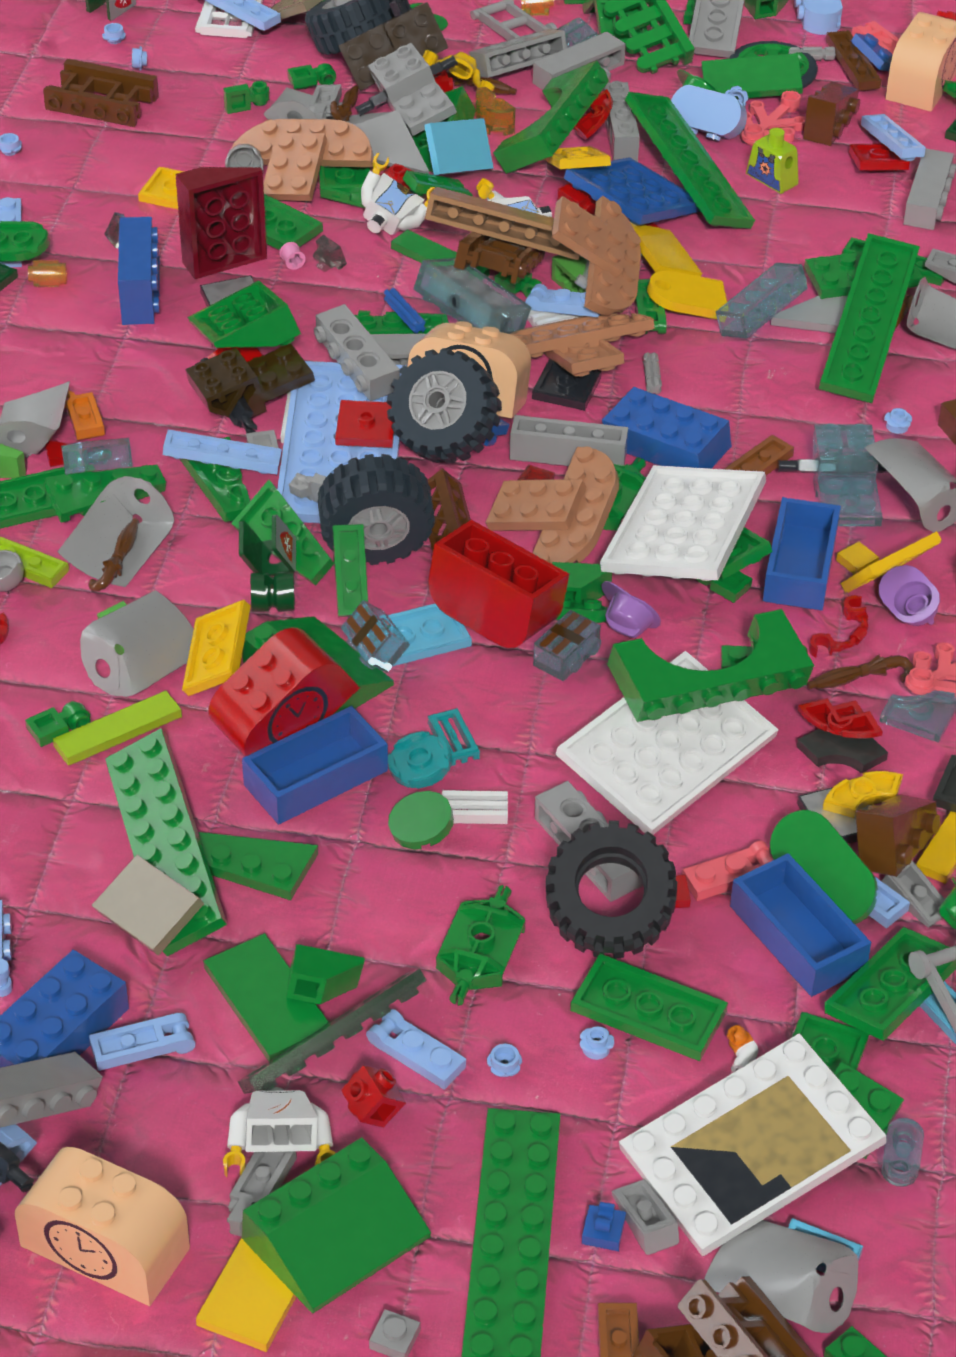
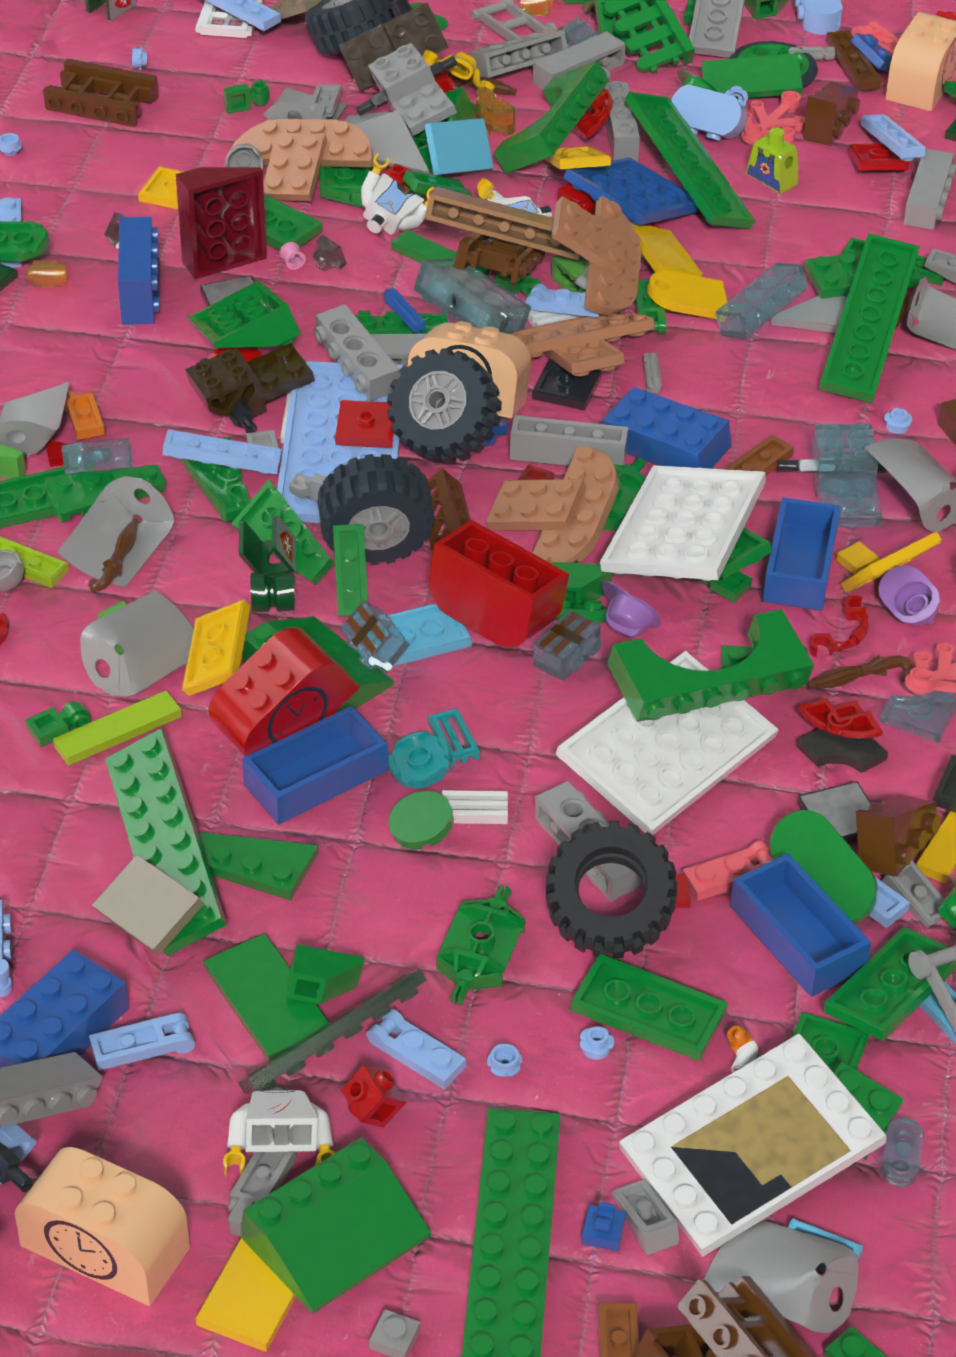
(113, 33): light blue plate -> none
(306, 76): green plate -> none
(343, 111): reddish brown piece -> none
(862, 791): yellow tile -> none

